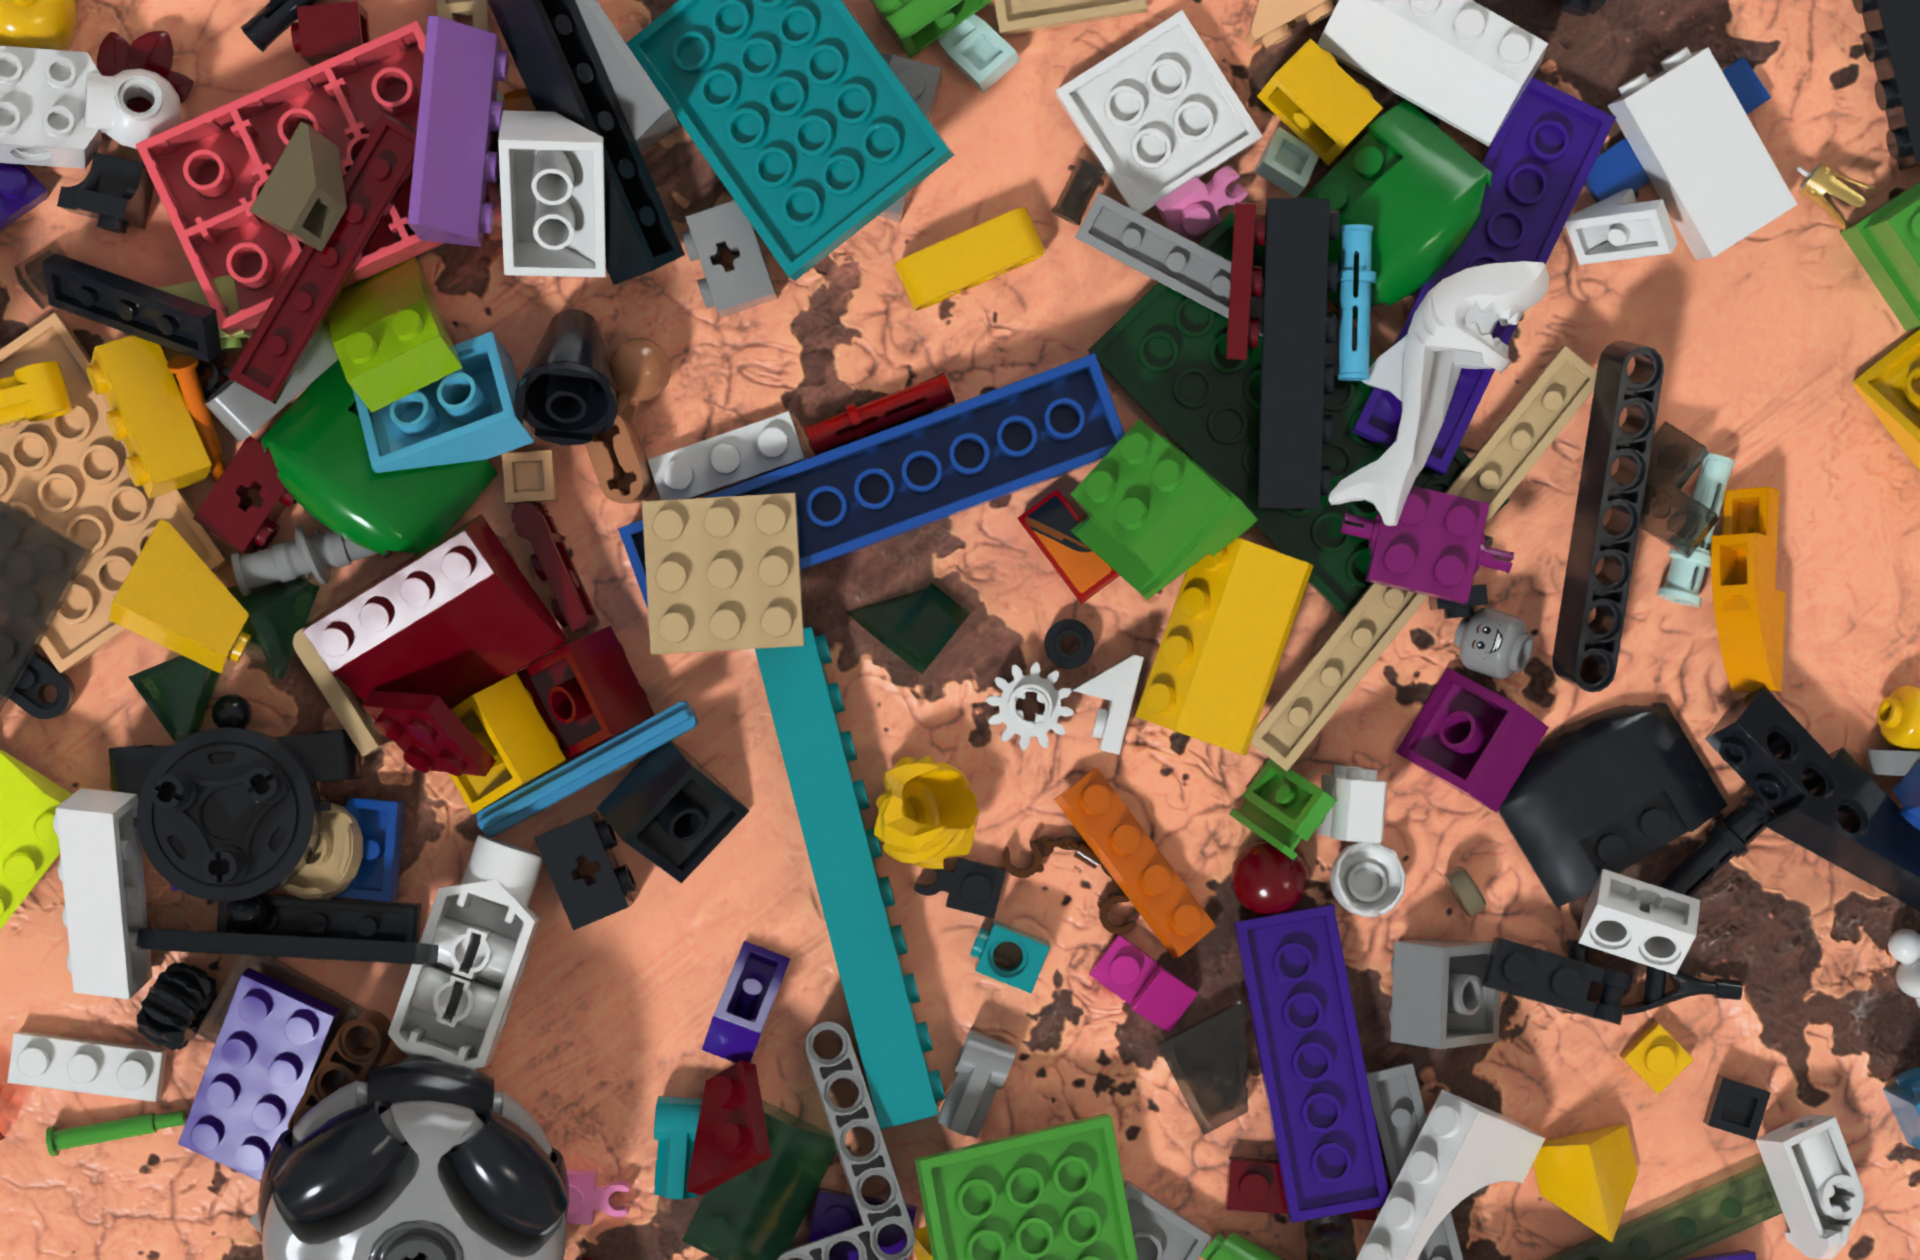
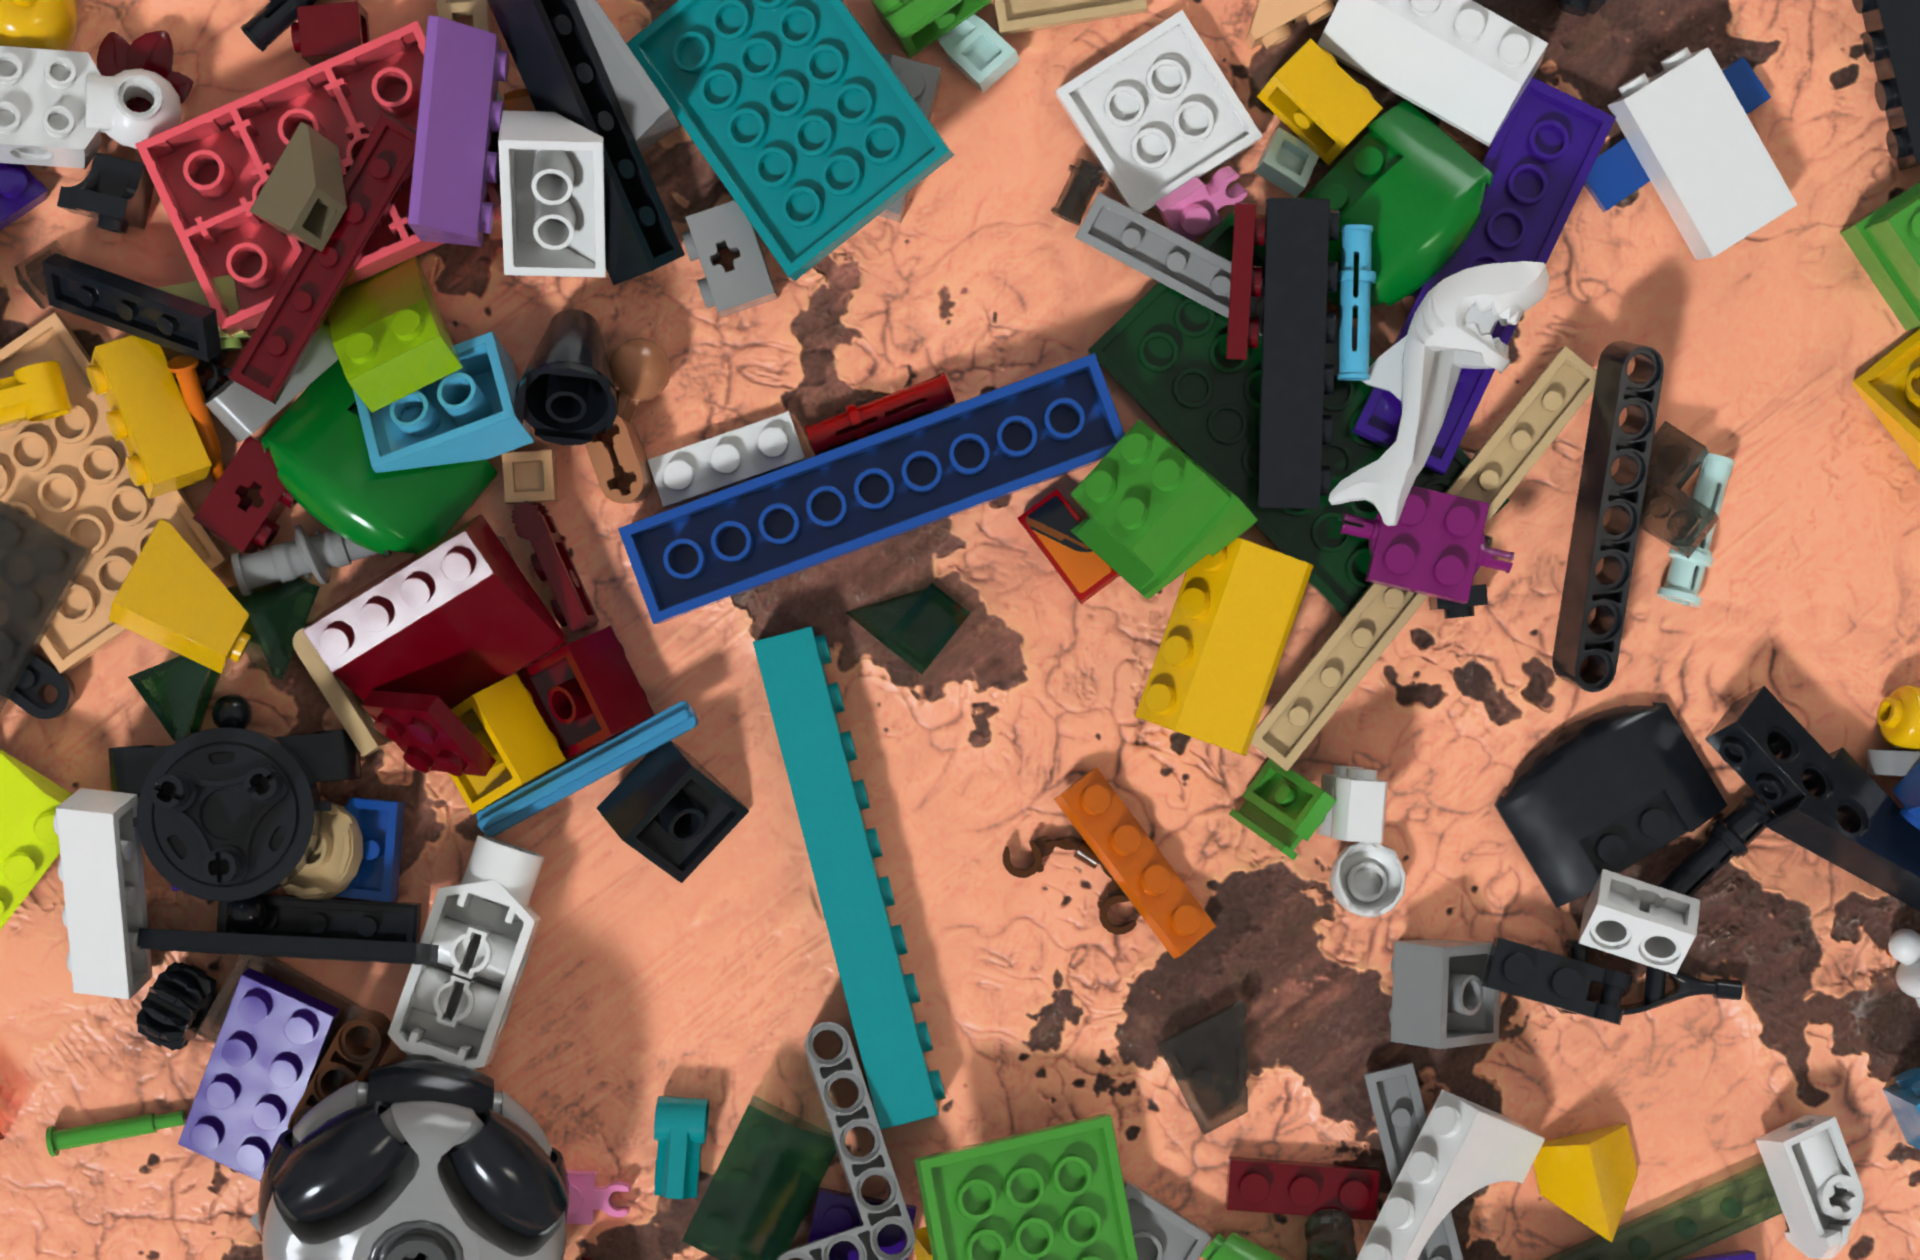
(87, 1066): white plate -> none
(580, 896): black brick -> none
(723, 573): tan plate -> none
(729, 1129): dark red wing -> none
(745, 1003): dark purple slope -> none
(925, 812): yellow hair -> none
(969, 258): yellow beam -> none
(970, 887): black plate -> none
(980, 1072): light grey piece -> none
(1014, 717): white gear -> none
(1026, 971): teal brick -> none
(1053, 638): black plate -> none
(1119, 687): white slope -> none
(1143, 983): dark pink slope -> none
(1269, 879): dark red hair -> none
(1311, 1063): dark purple plate -> none
(1465, 890): dark tan tile -> none
(1472, 739): magenta slope -> none
(1494, 643): light grey head -> none
(1621, 229): white slope -> none
(1656, 1057): yellow plate -> none
(1736, 1107): black plate -> none
(1744, 593): light orange slope -> none
(1824, 180): pearl gold piece -> none

